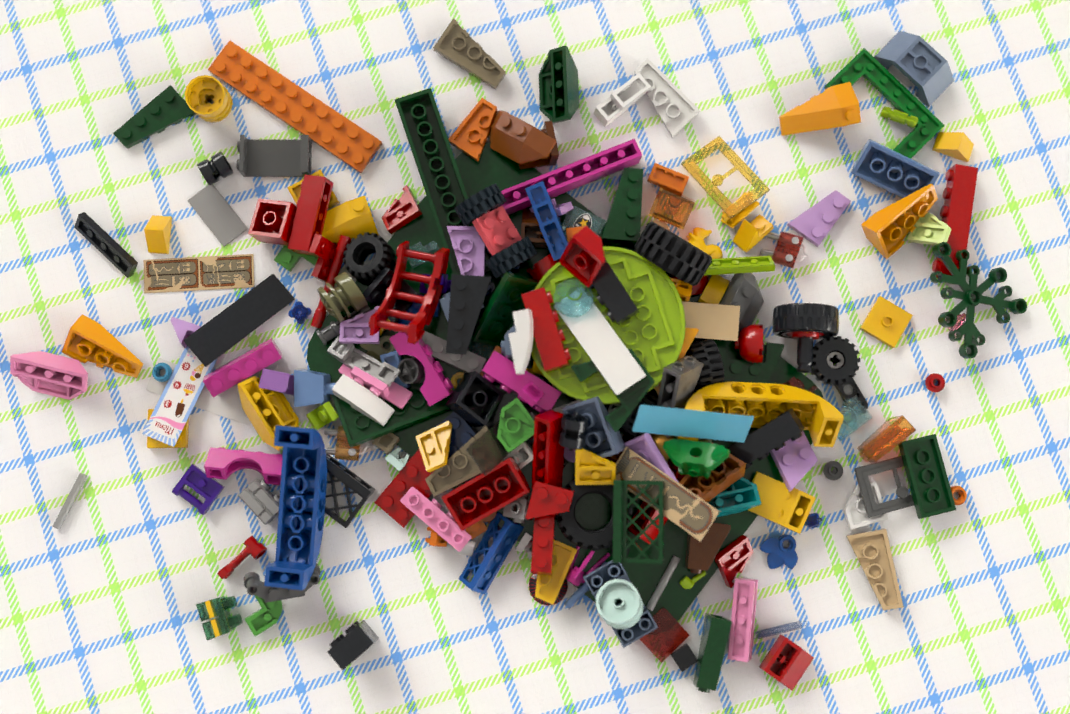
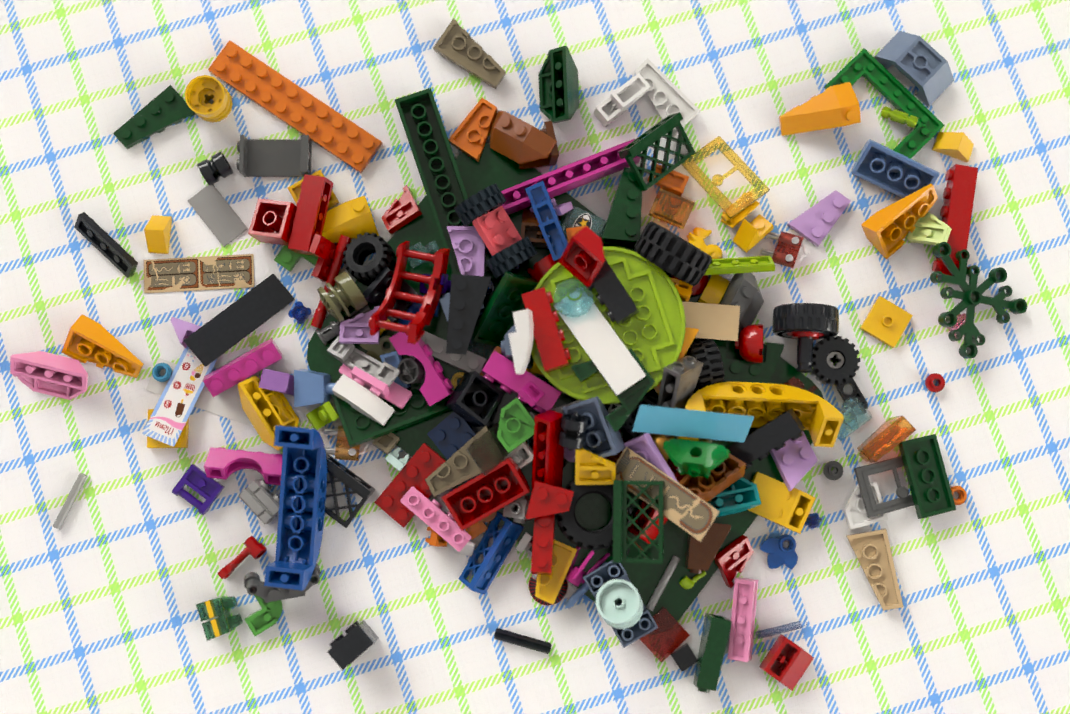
(435, 446): yellow wing -> none
(523, 641): none -> black axle
(652, 136): none -> dark green fence

